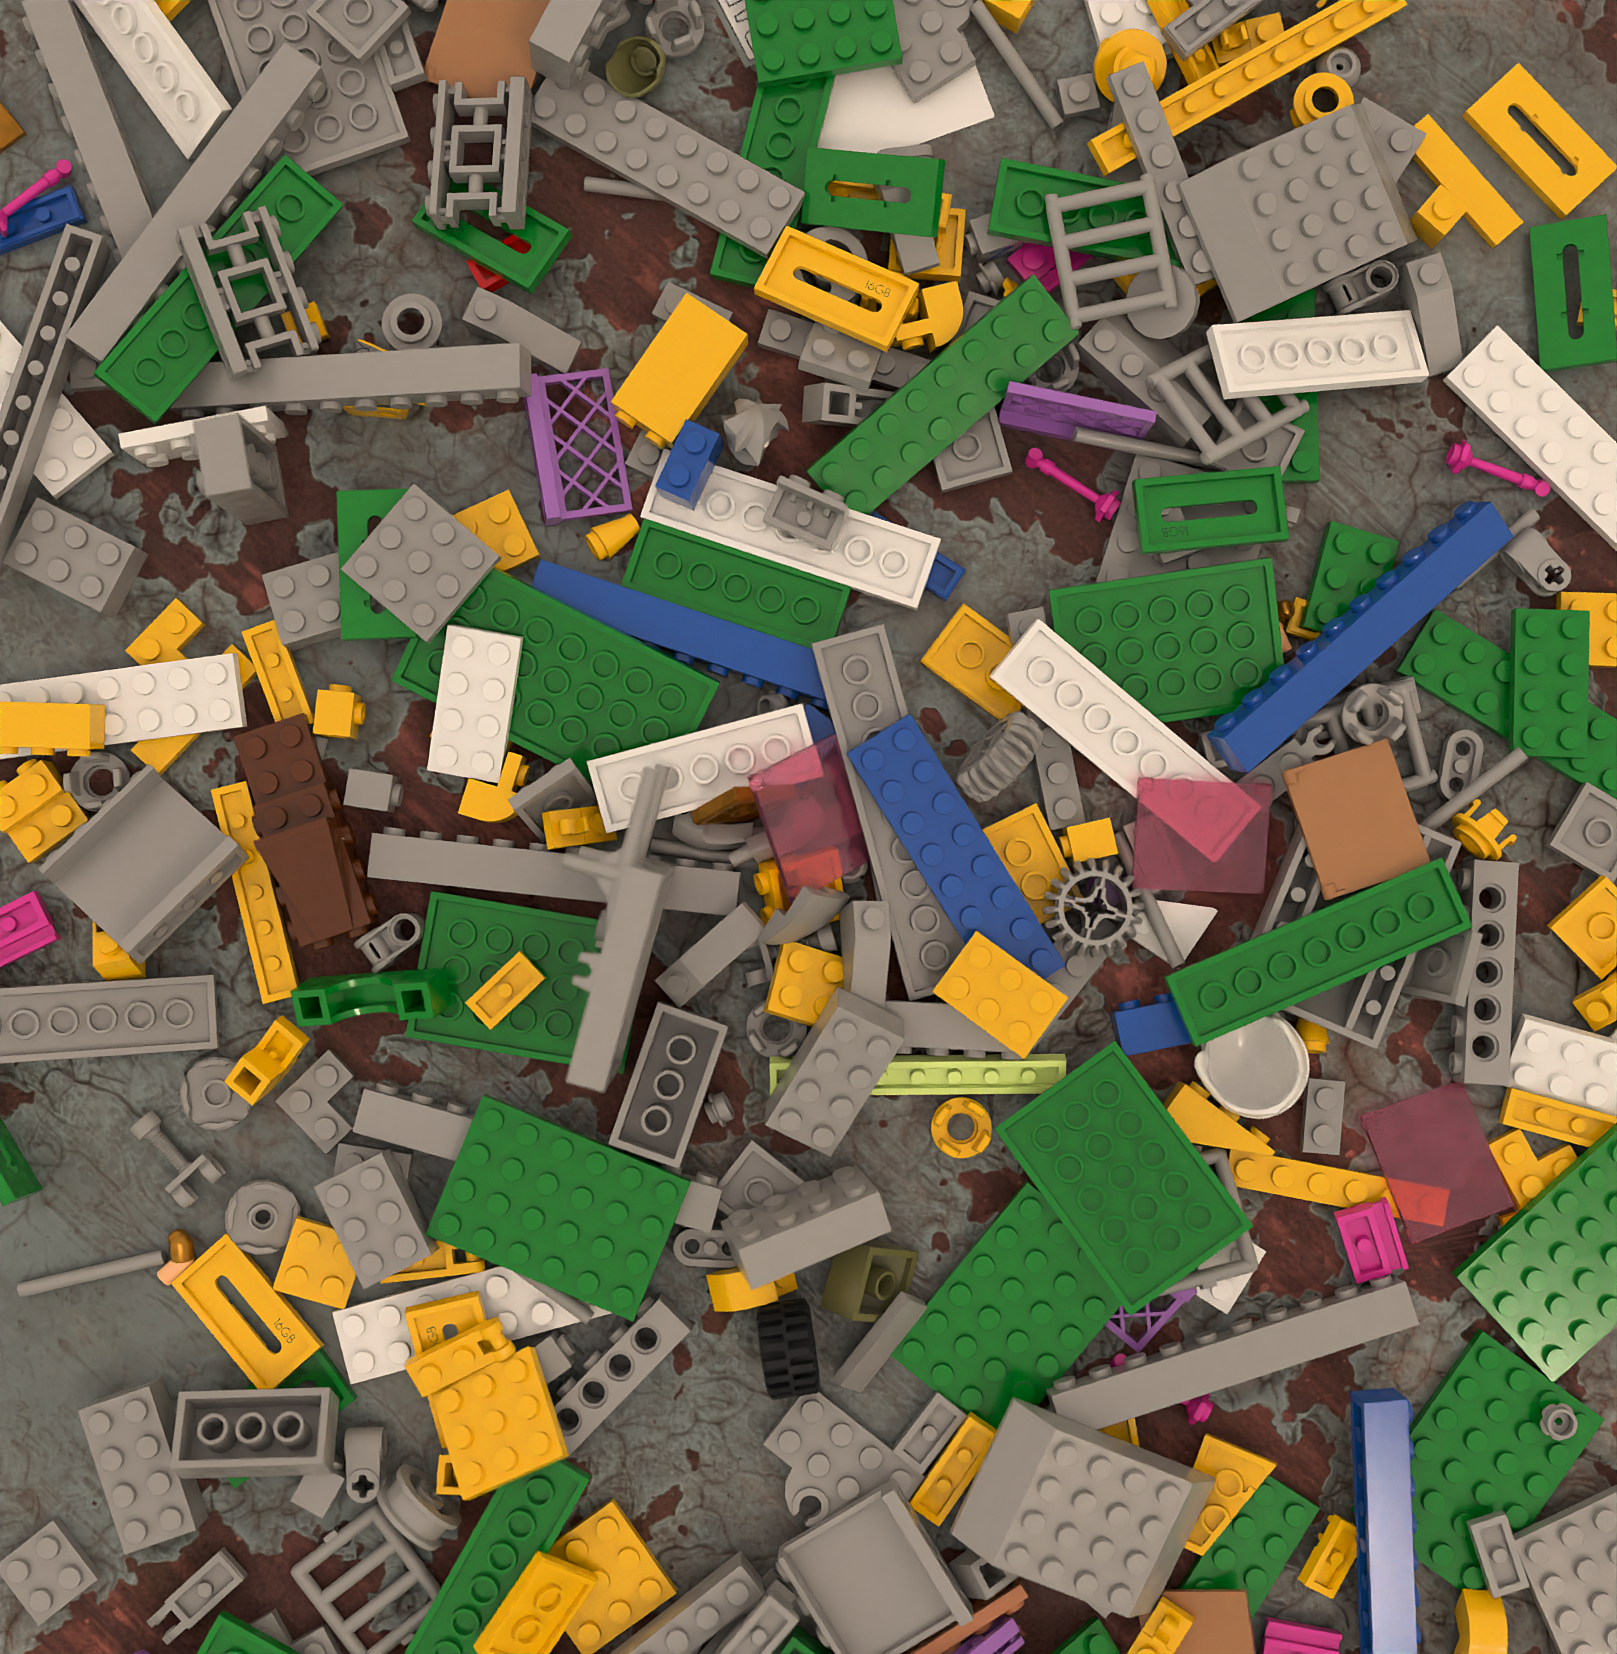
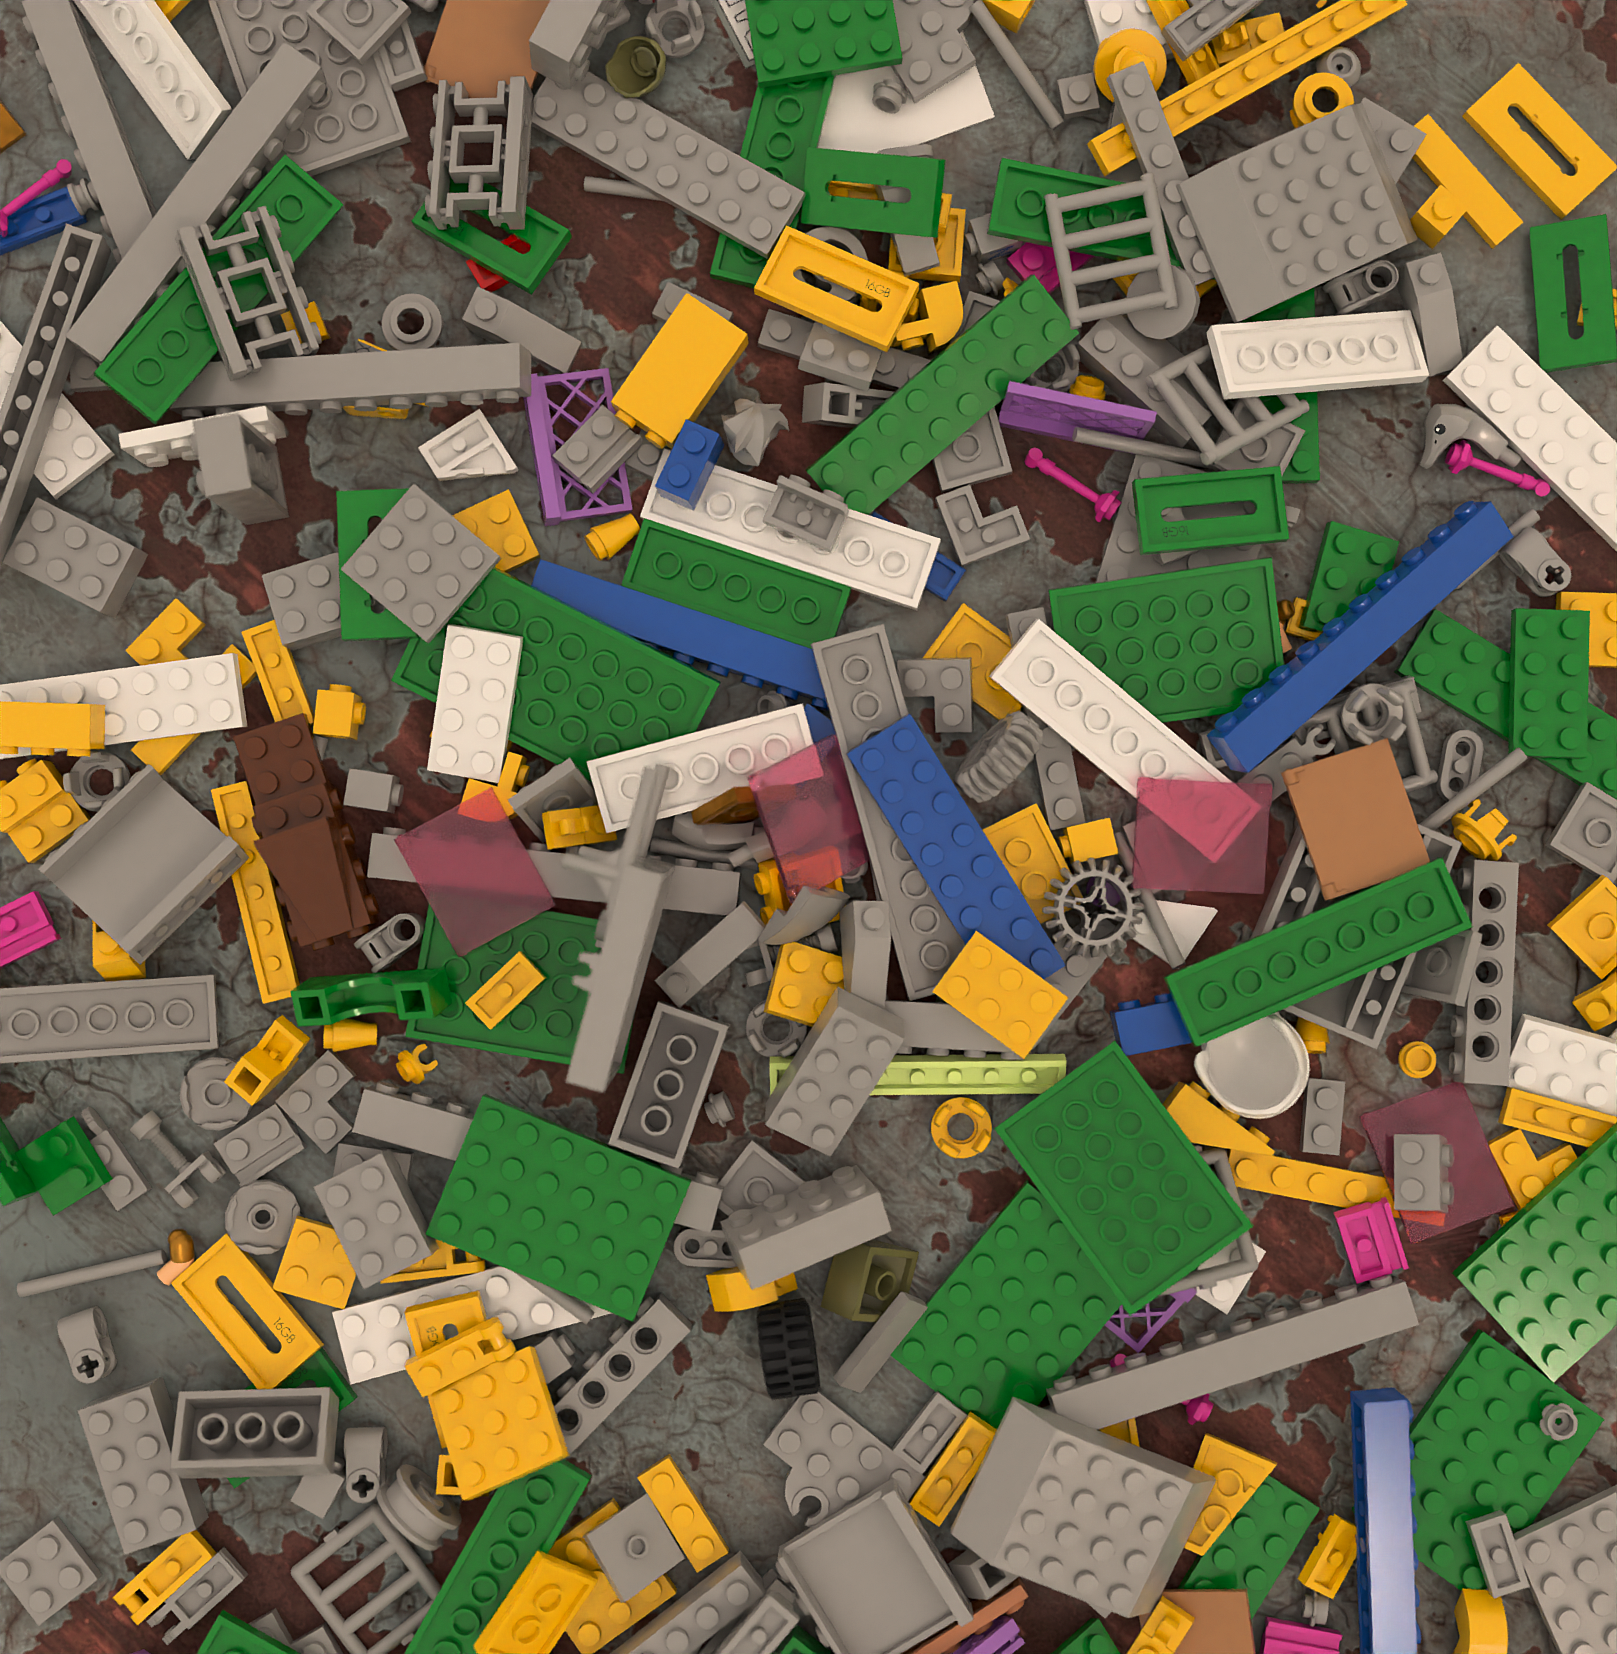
(63, 1165): none -> green plate
(81, 197): none -> light grey bush
(85, 1340): none -> light grey piece
(127, 1178): none -> light grey hinge
(165, 1574): none -> yellow plate
(260, 1145): none -> light grey plate
(349, 1035): none -> yellow cone
(411, 1068): none -> yellow plate
(467, 451): none -> white wing
(475, 872): none -> clear pink piece
(597, 449): none -> light grey plate
(633, 1547): none -> light grey plate
(683, 1513): none -> yellow plate
(888, 96): none -> light grey plate
(948, 682): none -> light grey plate
(978, 536): none -> light grey plate
(1088, 387): none -> yellow plate
(1315, 1608): none -> light grey plate
(1417, 1059): none -> yellow plate
(1422, 1173): none -> light grey bracket
(1452, 422): none -> light grey animal

